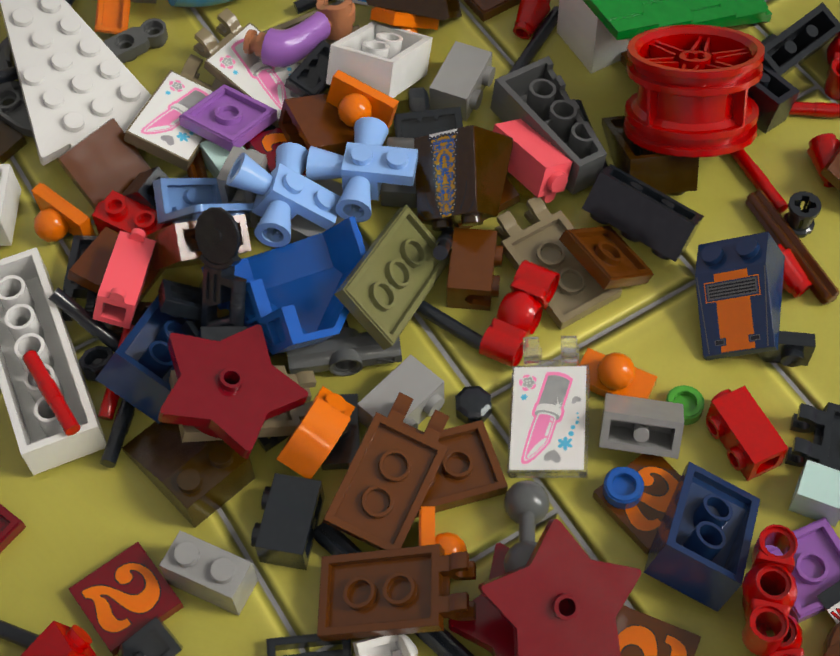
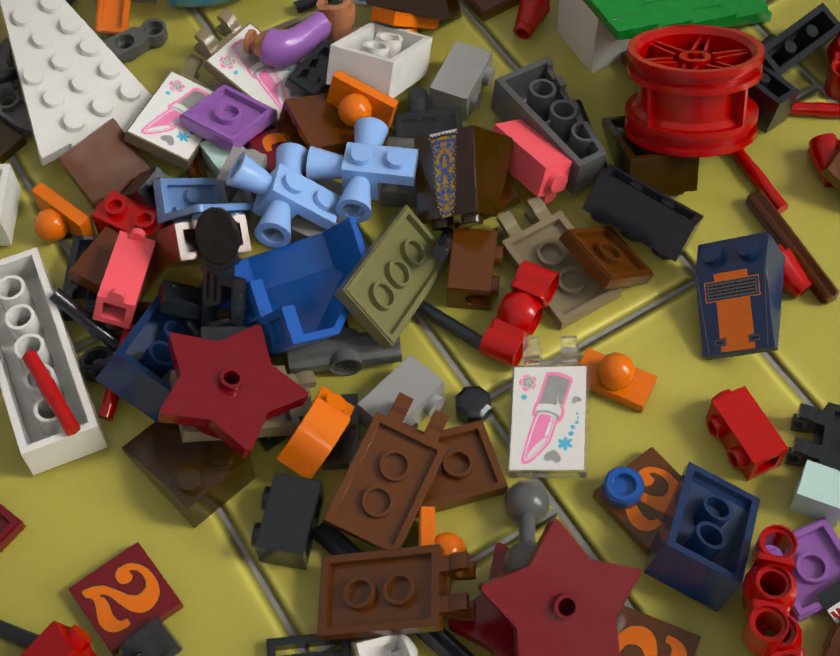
(118, 433): black piece -> none
(209, 572): light grey brick -> none
(537, 40): black bar -> none
(642, 425): light grey brick -> none
(692, 402): bright green tile -> none
(793, 349): black plate -> none
(810, 211): black bush -> none

